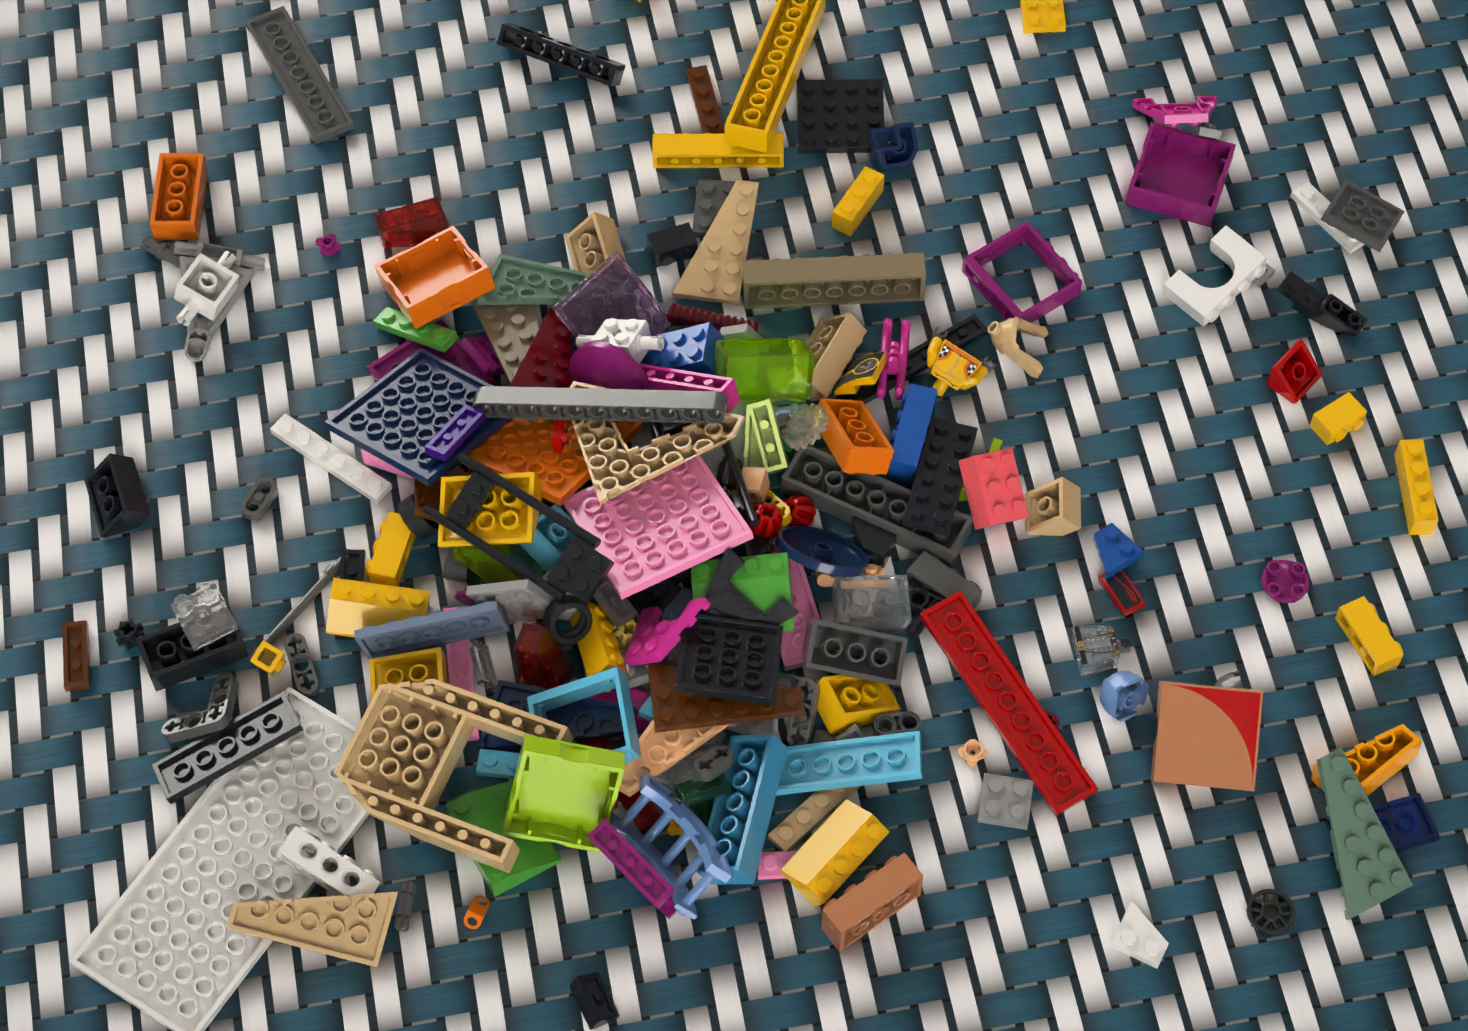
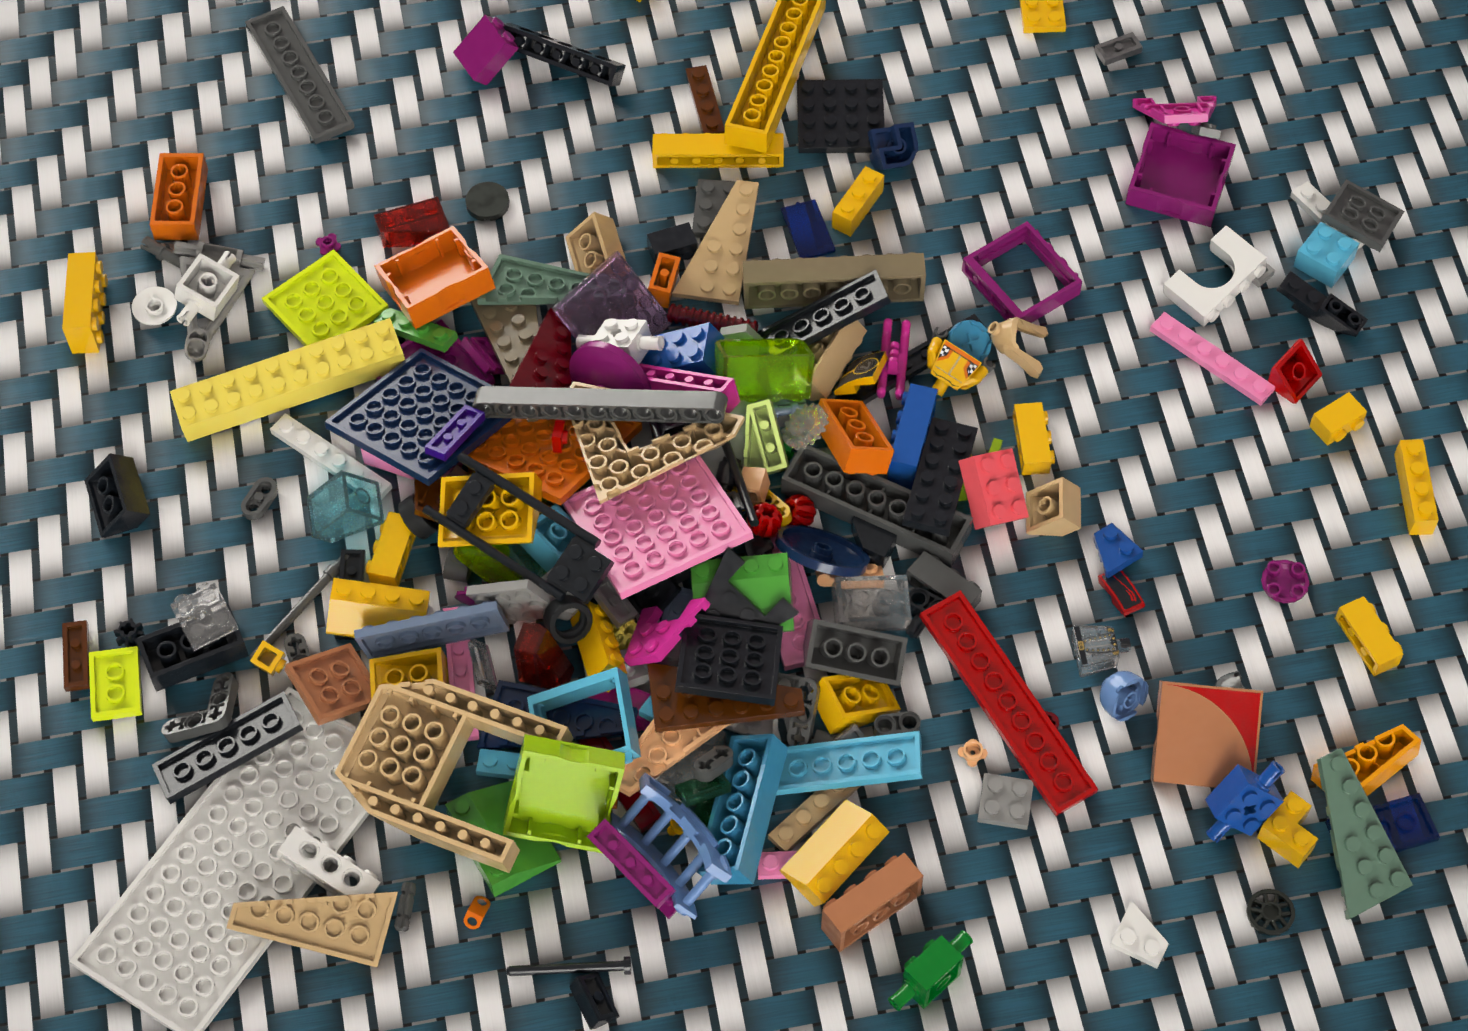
(84, 303): none -> yellow brick
(115, 683): none -> neon yellow plate
(152, 299): none -> white dish
(287, 380): none -> light yellow brick
(324, 300): none -> neon yellow plate
(332, 683): none -> nougat plate
(344, 507): none -> clear light blue slope
(486, 49): none -> magenta brick
(487, 201): none -> pearl dark grey tile
(567, 968): none -> black bar
(664, 278): none -> orange brick
(808, 229): none -> clear blue piece
(832, 311): none -> black plate
(931, 971): none -> green brick
(972, 338): none -> dark azure tile
(1033, 438): none -> yellow brick
(1118, 48): none -> flat silver plate
(1212, 358): none -> bright pink plate
(1244, 800): none -> blue brick
(1284, 833): none -> yellow brick
(1326, 254): none -> medium azure brick

